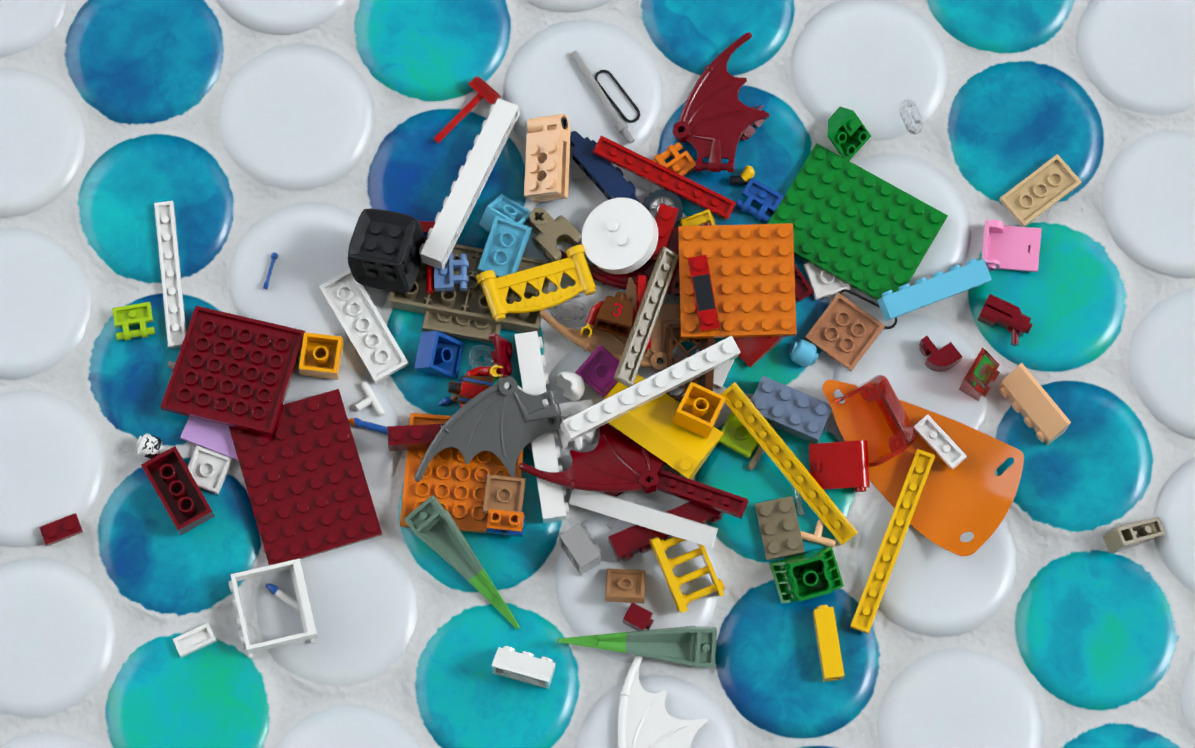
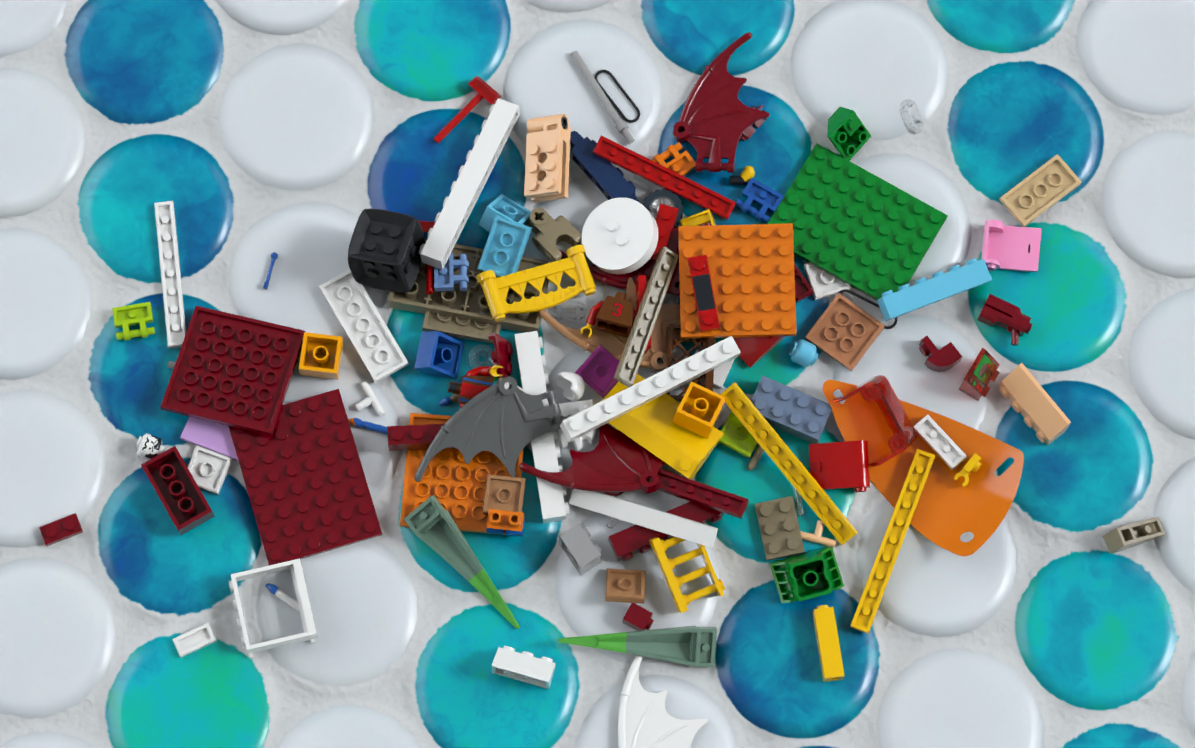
(972, 465): none -> yellow plate

